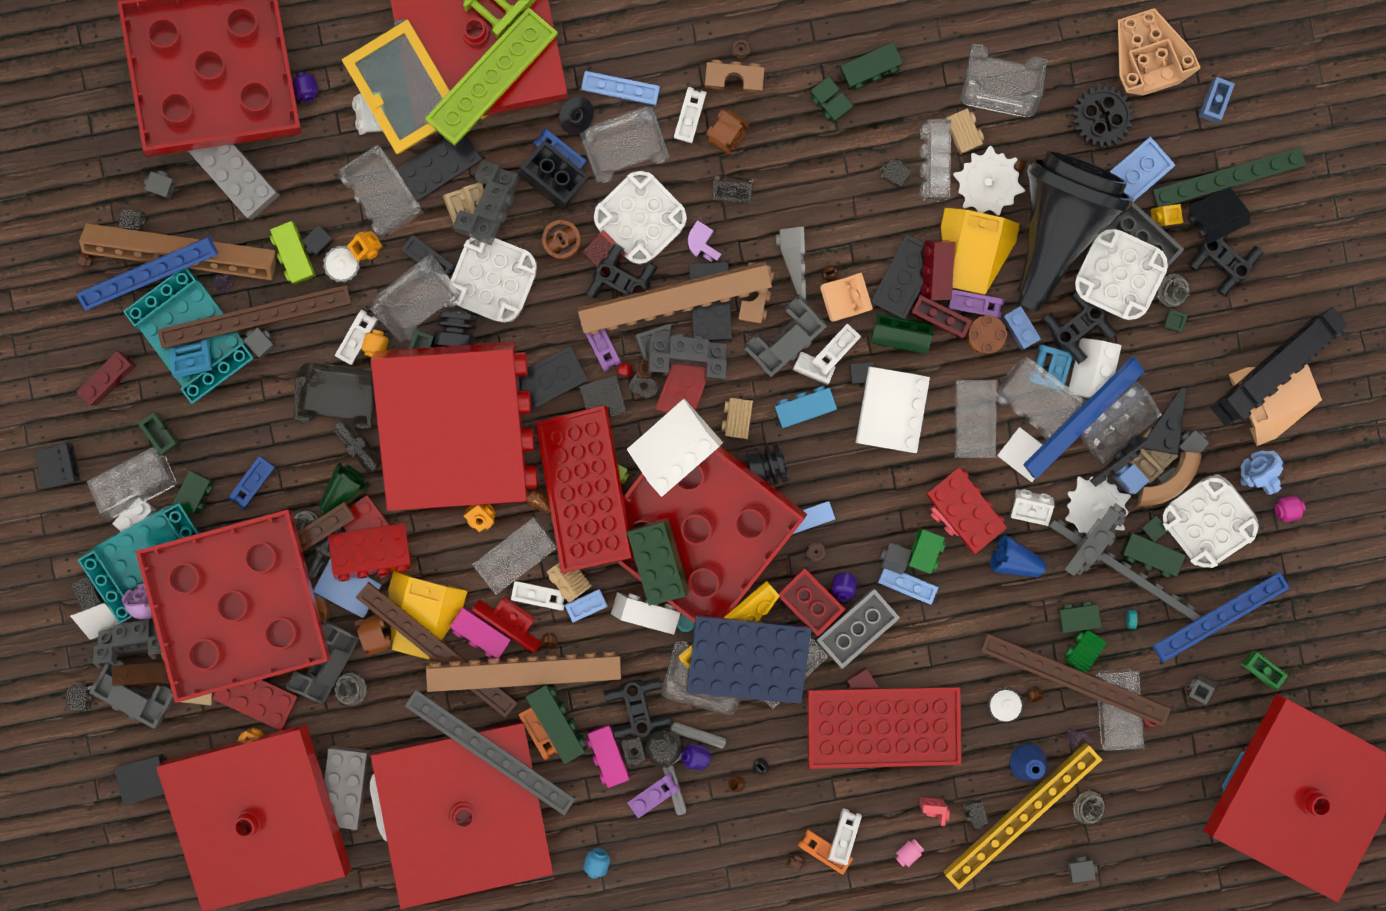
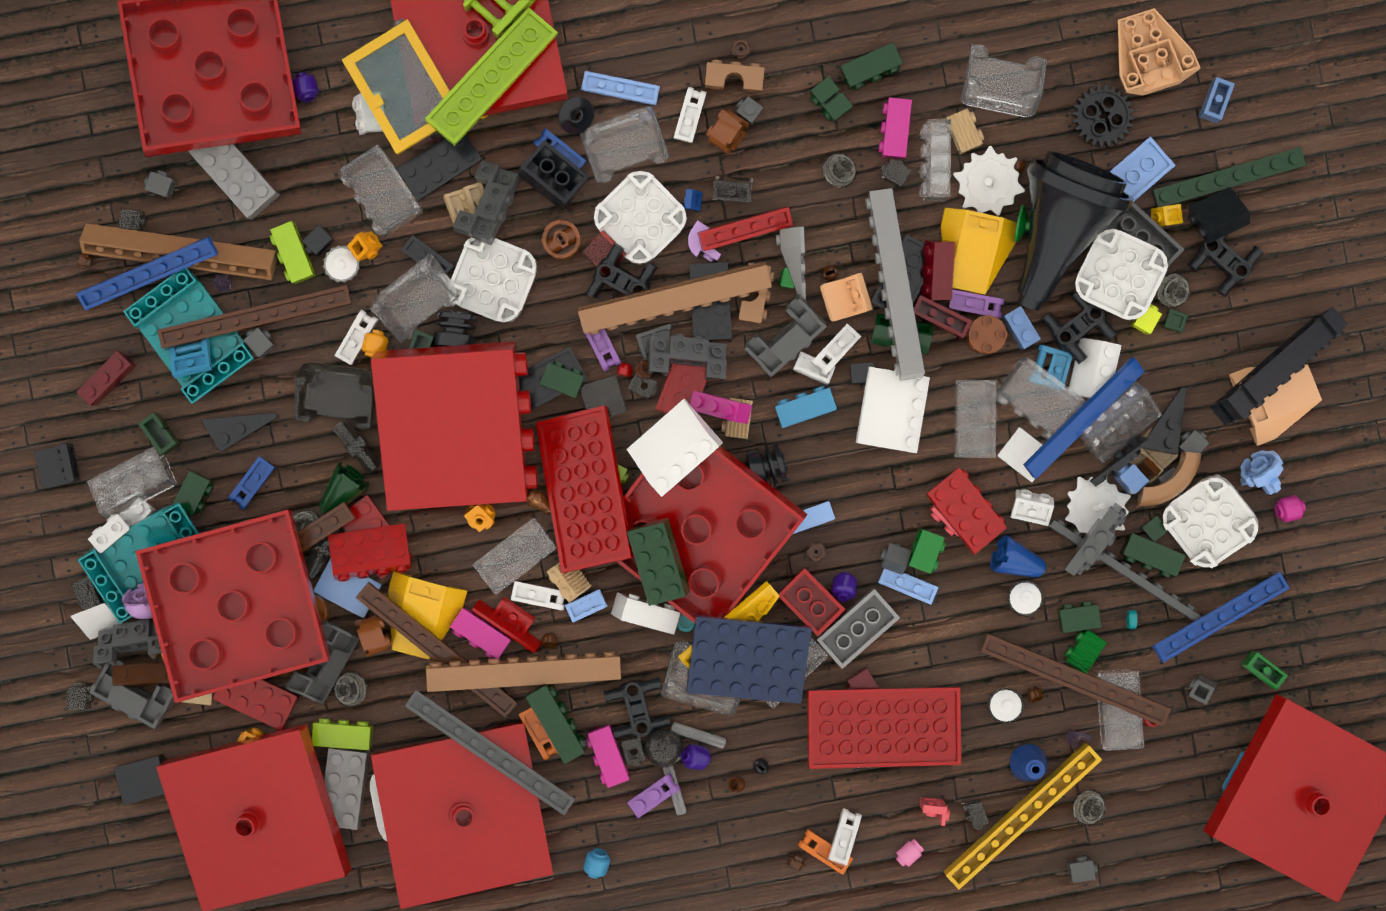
(105, 536): none -> white bracket
(231, 430): none -> black wing
(342, 734): none -> lime brick
(562, 380): none -> dark green piece
(693, 200): none -> blue plate
(720, 407): none -> dark pink brick
(745, 228): none -> red plate
(749, 110): none -> dark grey brick
(785, 279): none -> green slope
(839, 170): none -> clear smoke piece
(895, 128): none -> dark pink brick
(895, 284): none -> light grey brick
(1022, 223): none -> green dish
(1025, 598): none -> white piece
(1148, 321): none -> neon yellow brick
(1148, 468): none -> reddish brown plate

